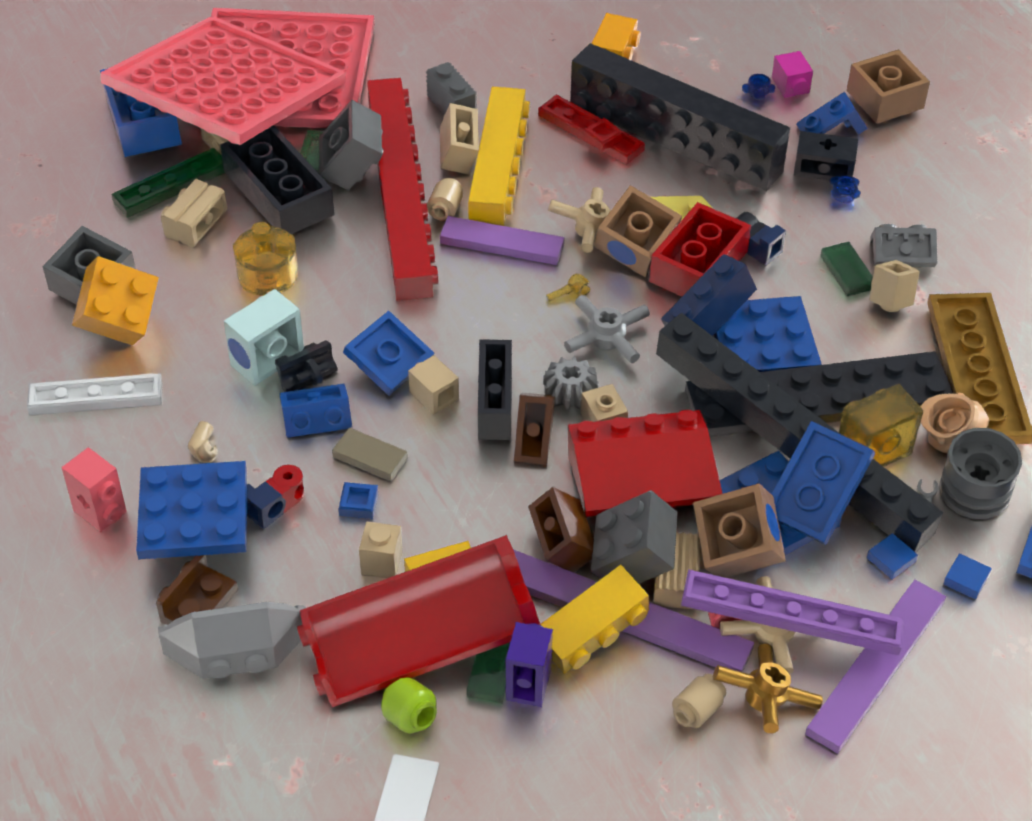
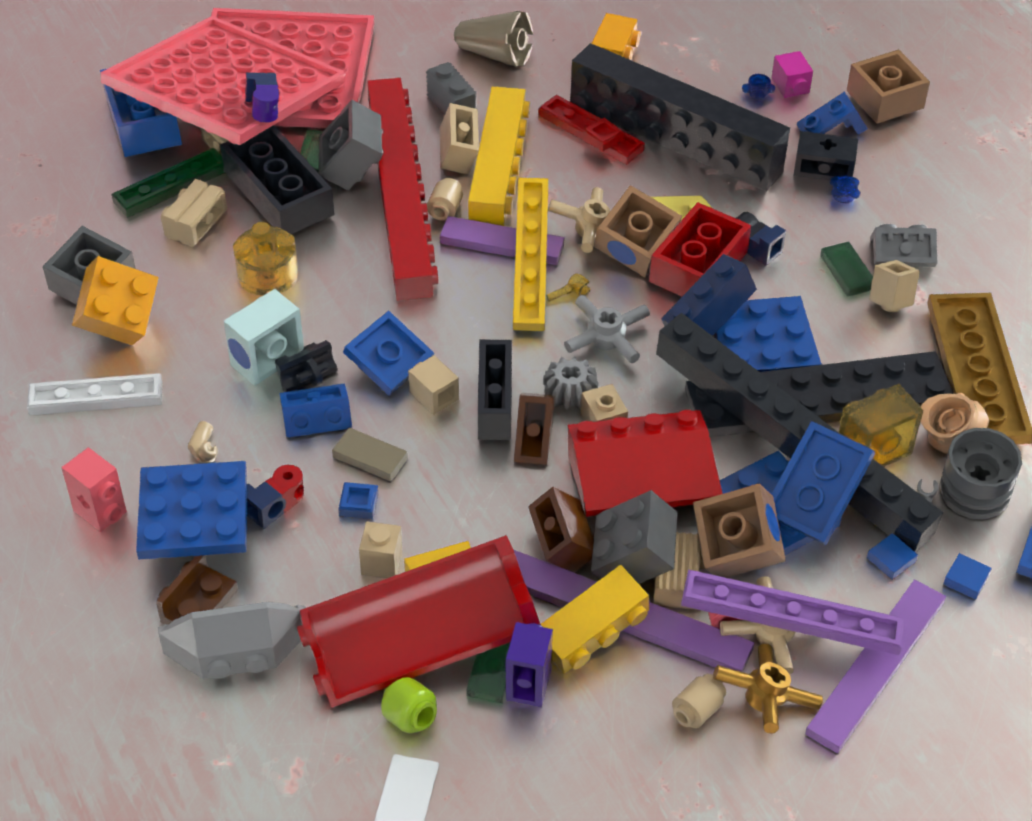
(264, 94): none -> dark purple leg
(497, 37): none -> dark tan cone
(530, 255): none -> yellow plate

